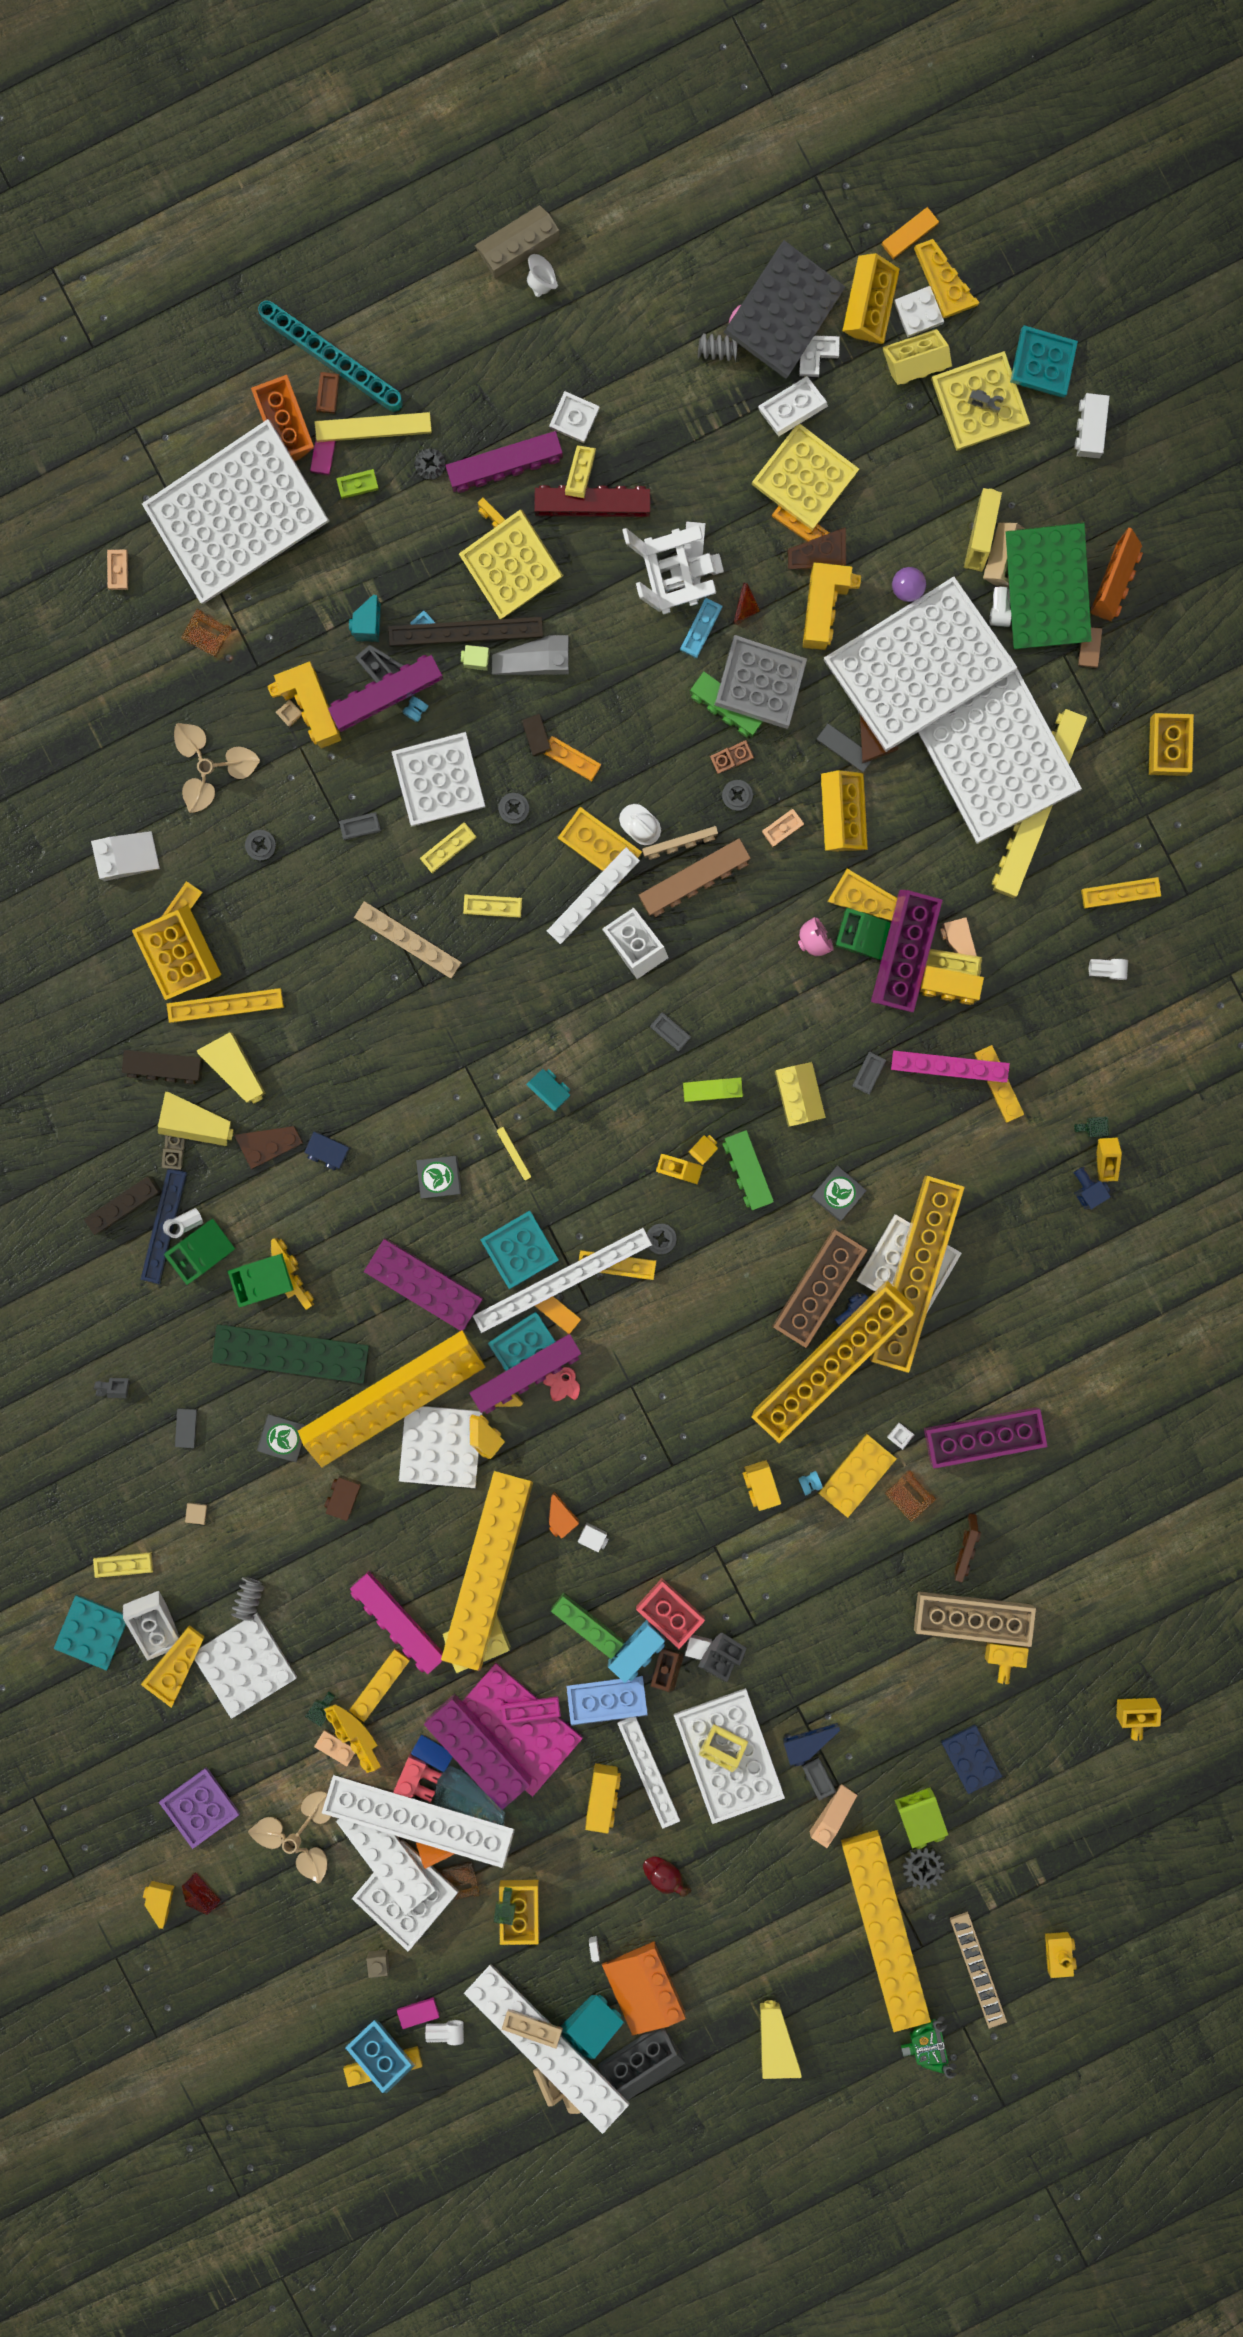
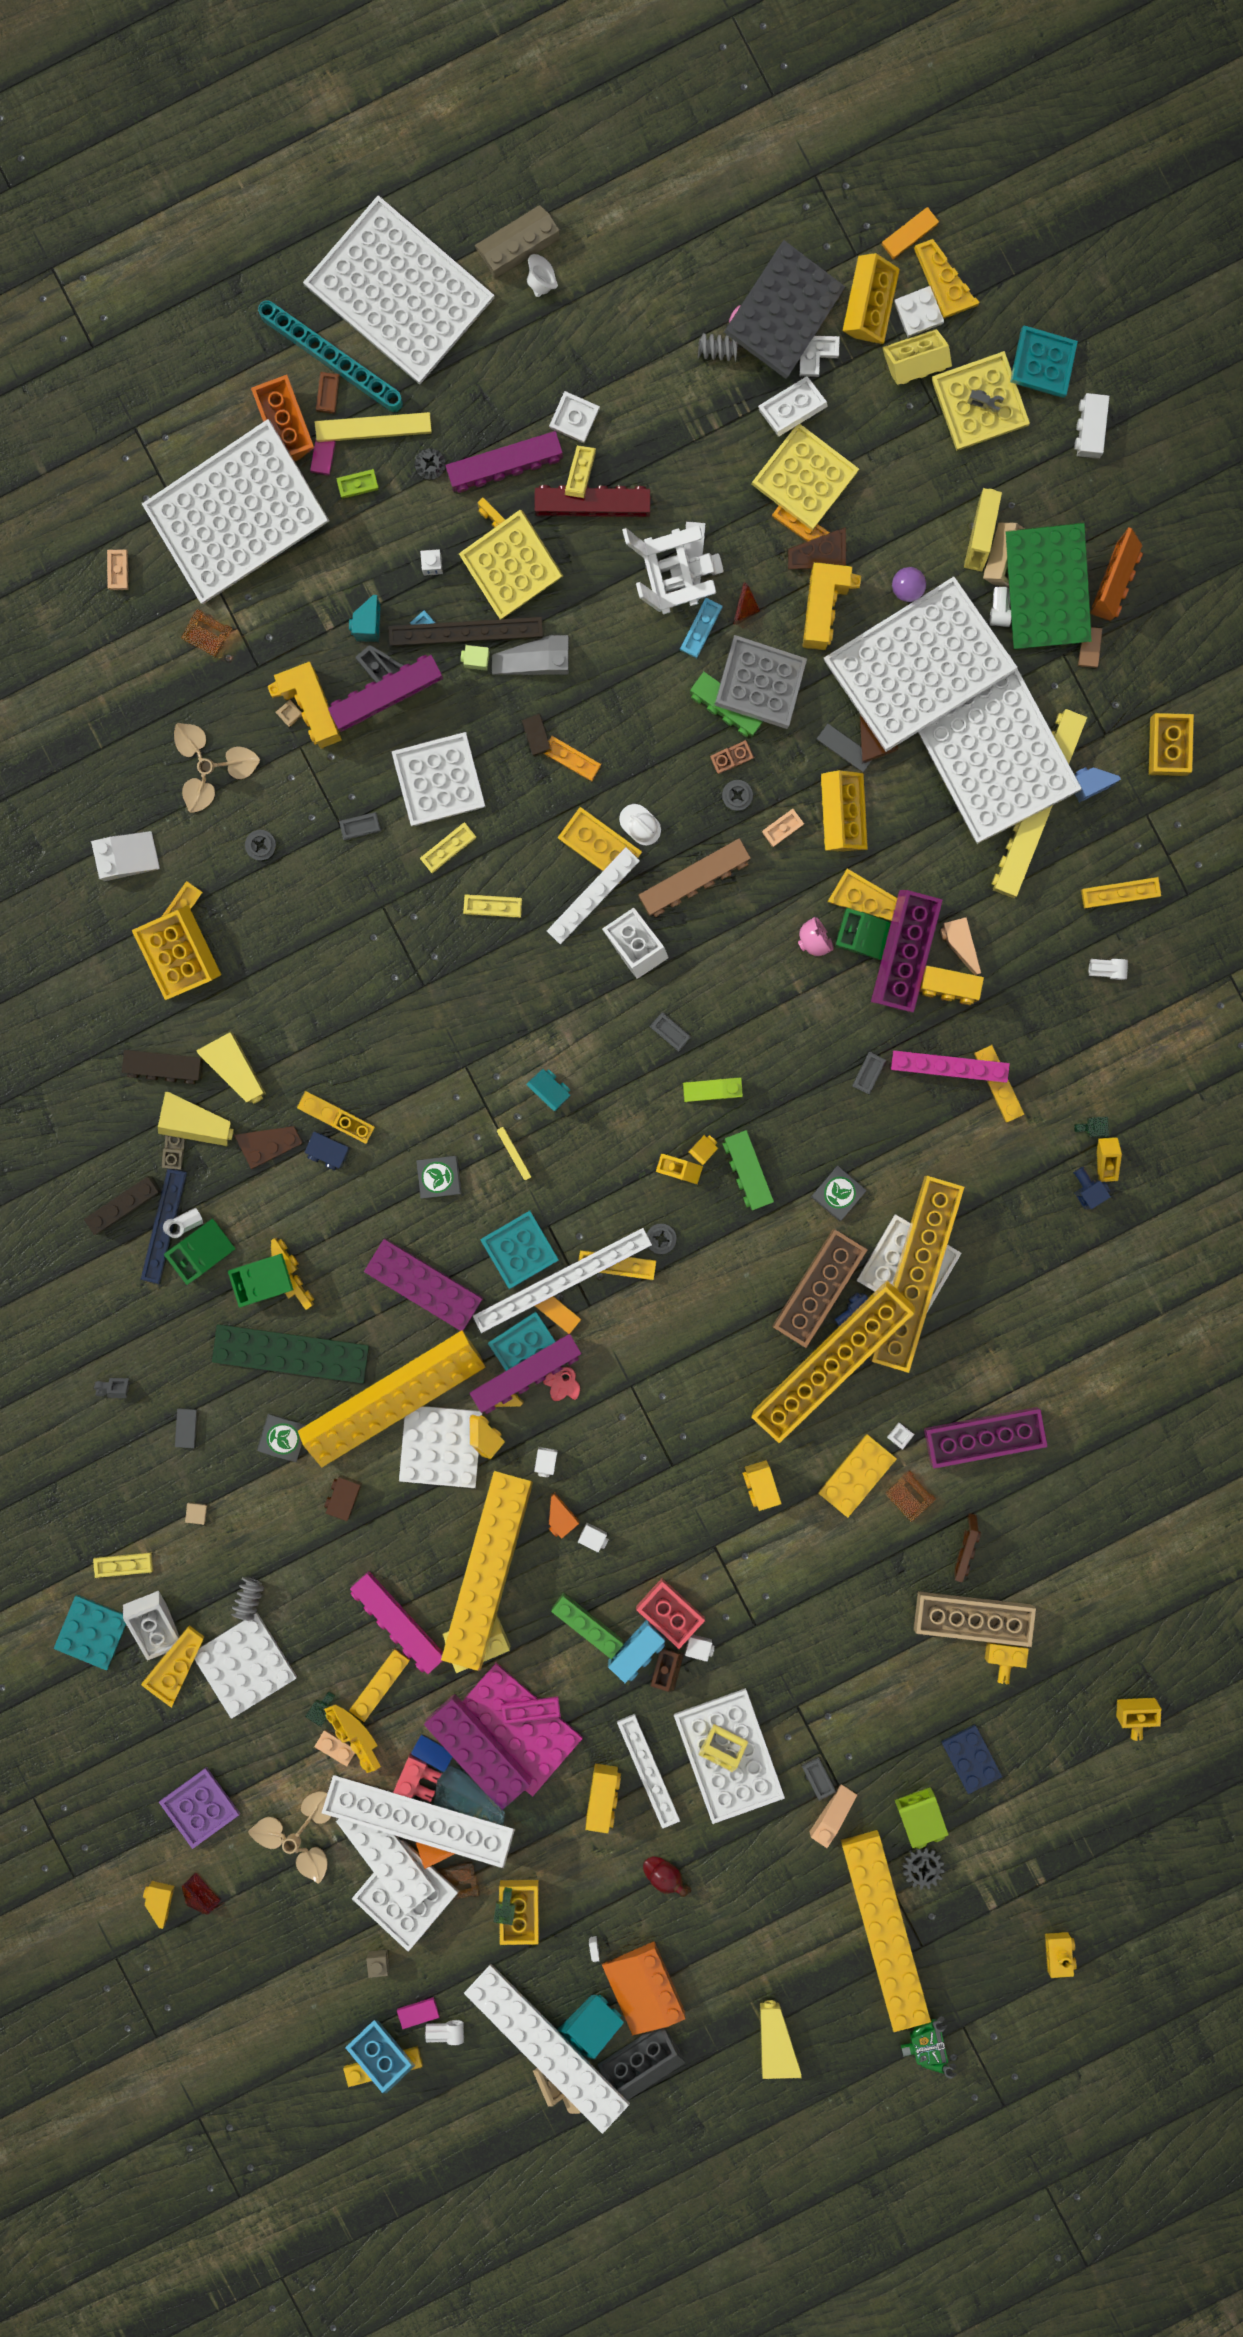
(225, 1005): yellow plate -> none
(335, 1117): none -> yellow slope
(398, 289): none -> white plate
(407, 940): tan plate -> none
(413, 713): medium azure wheel -> none
(431, 562): none -> white brick
(504, 807): dark grey gear -> none
(532, 2028): tan plate -> none
(545, 1461): none -> white brick
(606, 1701): light blue plate -> none
(672, 845): tan plate -> none
(722, 1656): dark grey slope -> none
(800, 1094): light yellow slope -> none
(807, 1744): dark blue slope -> none
(813, 1479): medium azure wheel -> none
(955, 962): light yellow tile -> none
(978, 1970): tile -> none
(1093, 782): none -> medium blue slope

